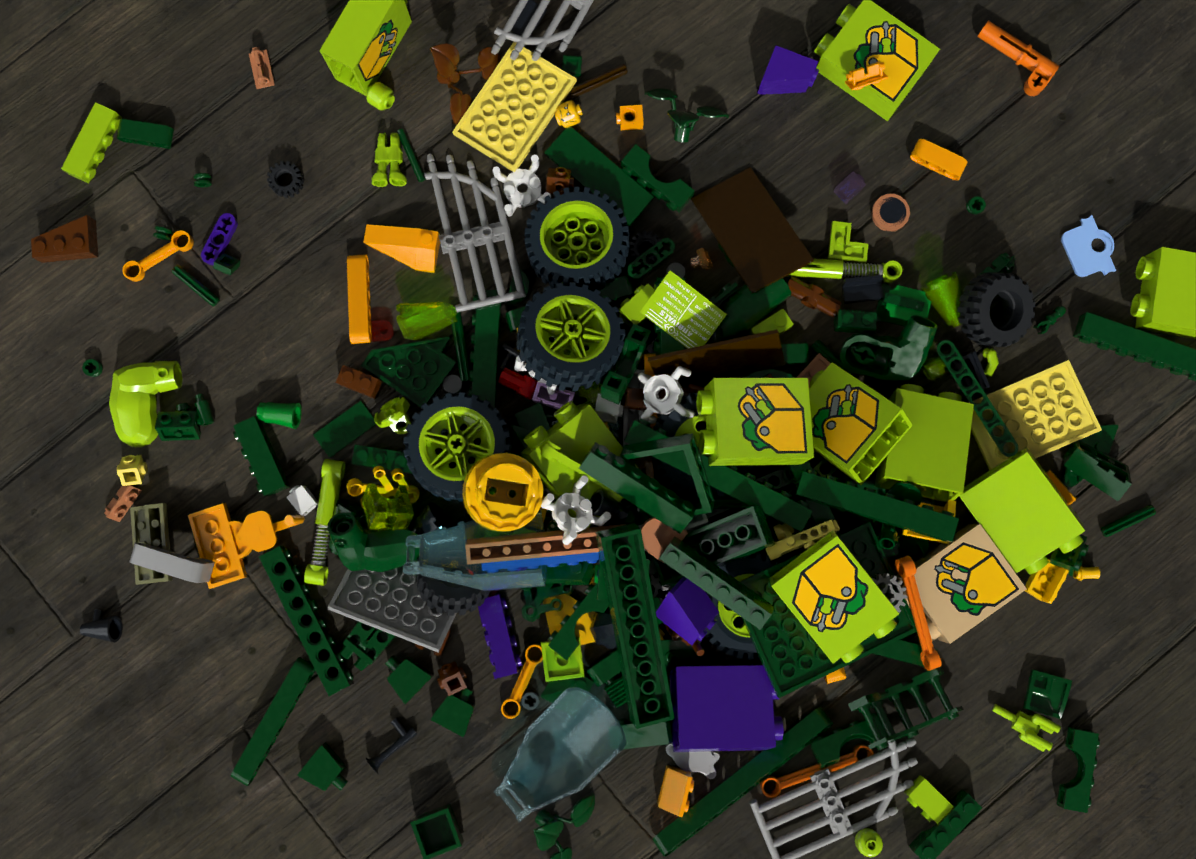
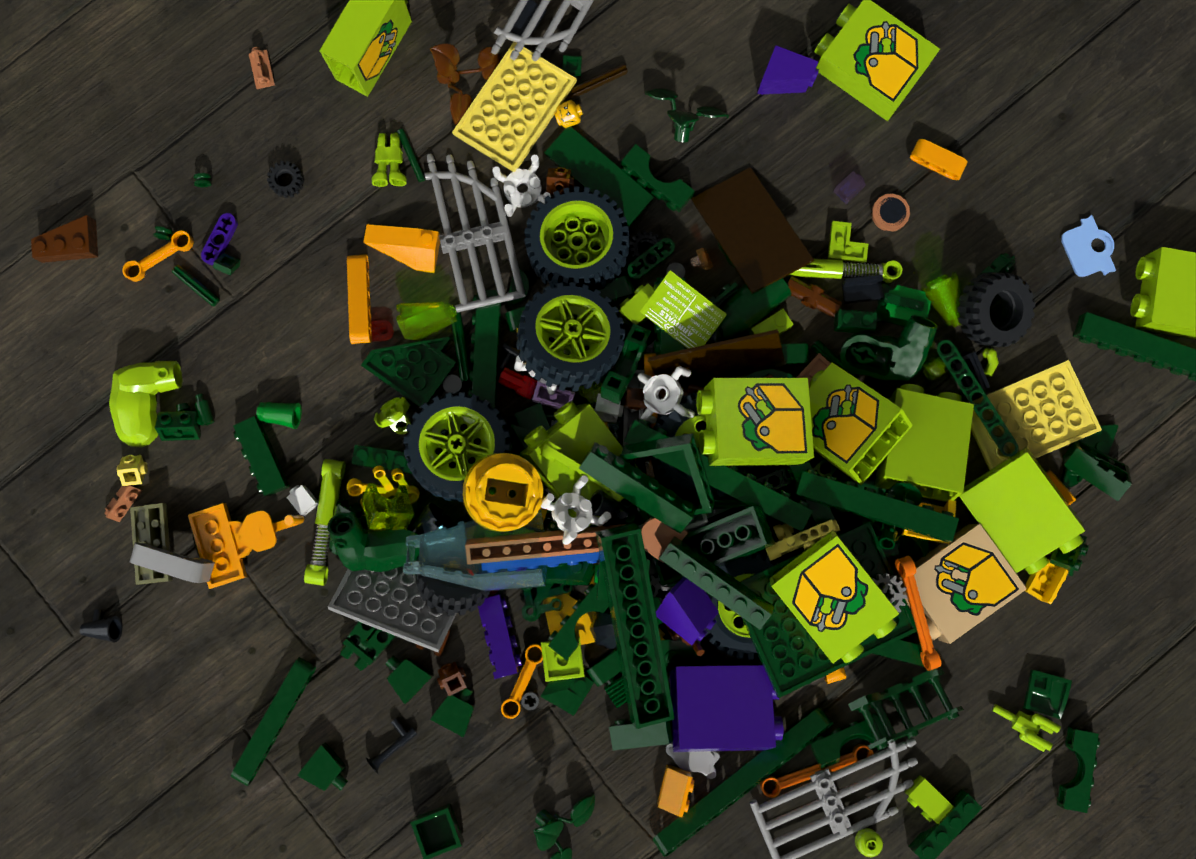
(92, 143): lime brick -> none
(99, 368): dark green bush -> none
(145, 133): dark green beam -> none
(296, 614): dark green brick -> none
(345, 429): dark green piece -> none
(358, 382): reddish brown brick -> none
(380, 96): lime head -> none
(562, 752): clear light blue windscreen -> none
(634, 110): light orange brick -> none
(858, 79): light orange hinge -> none
(978, 200): dark green bush -> none
(1023, 55): orange piece -> none
(1050, 319): dark green piece -> none
(1087, 573): yellow pin -> none
(1128, 521): dark green axle -> none

